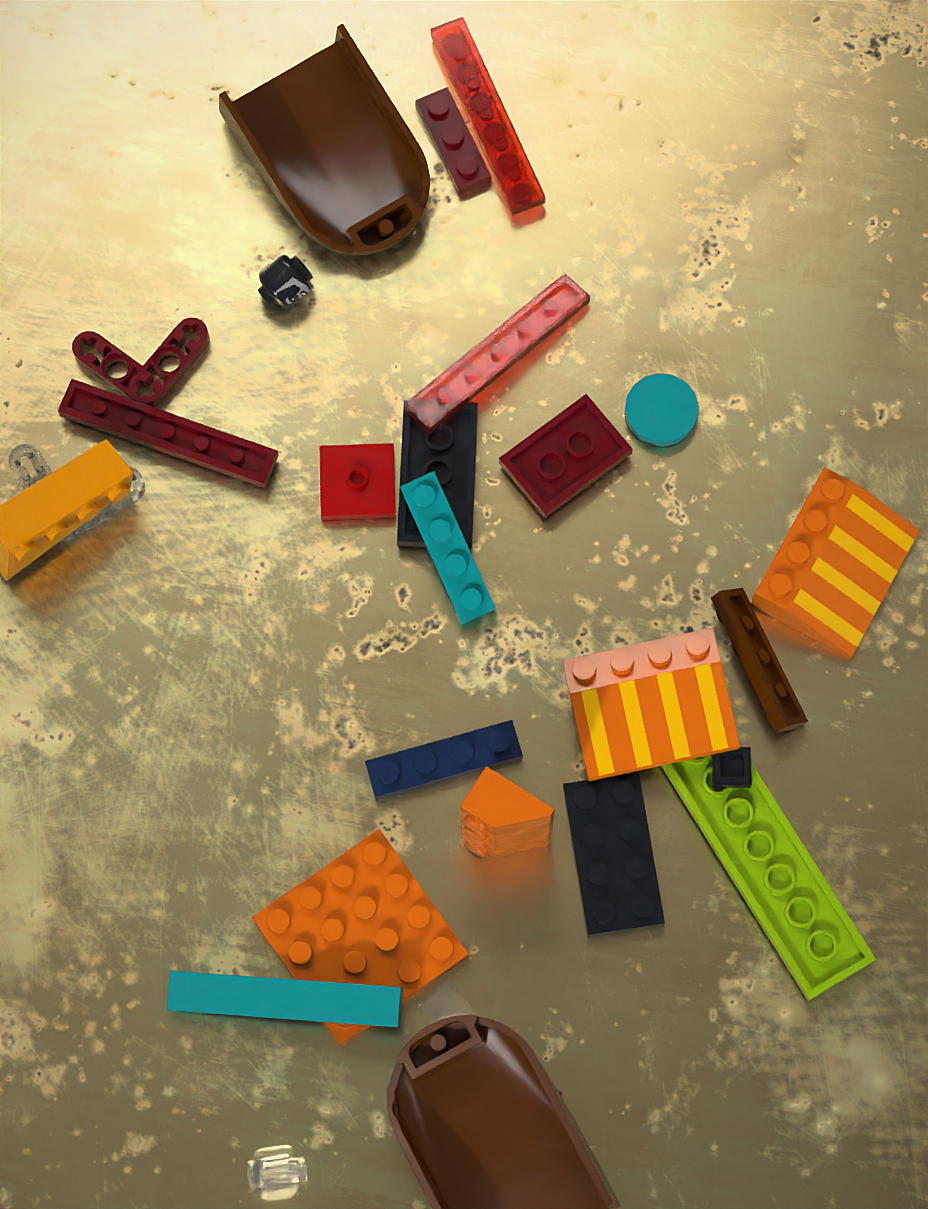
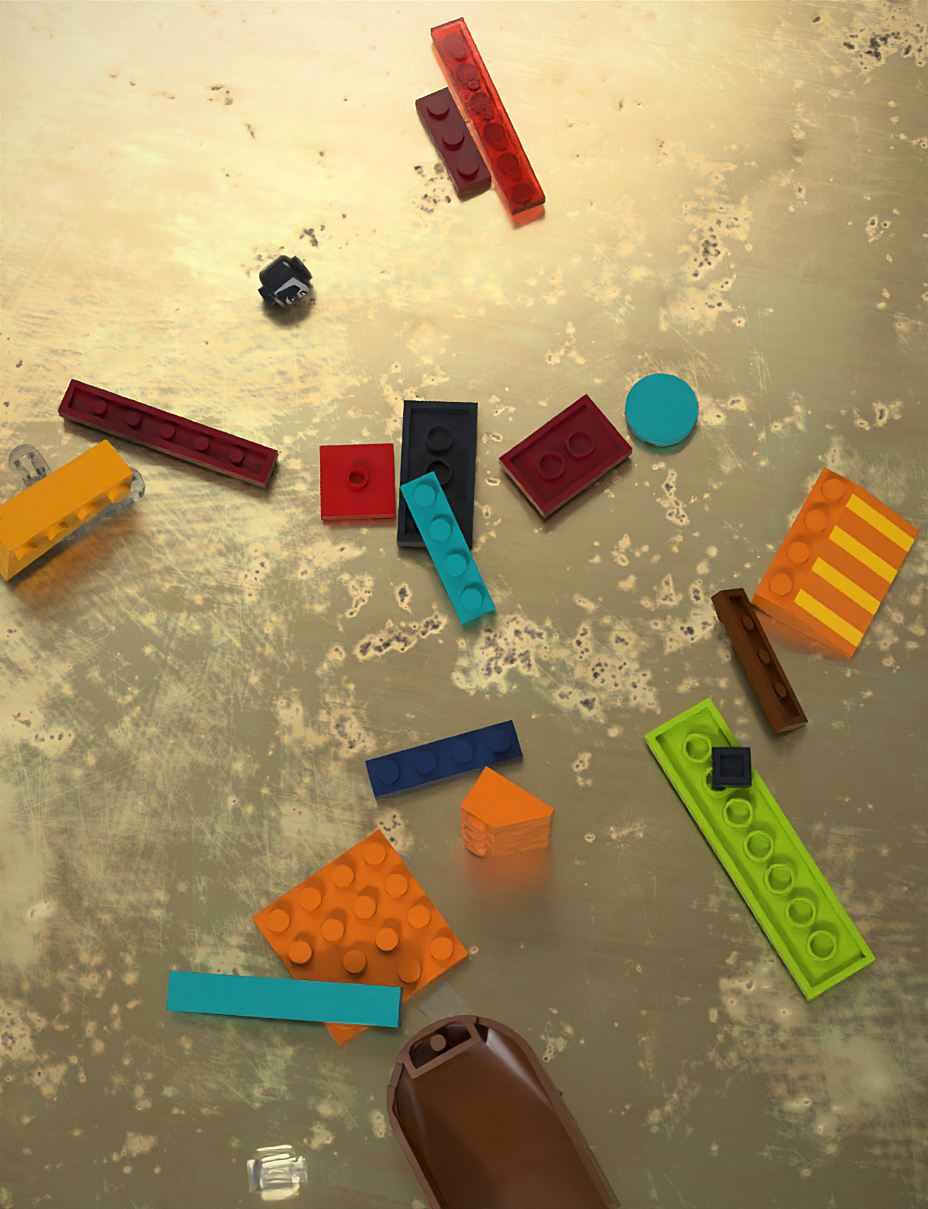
(141, 375): dark red beam -> none
(334, 150): reddish brown windscreen -> none
(496, 353): clear red tile -> none
(613, 855): black plate -> none
(651, 704): orange slope -> none

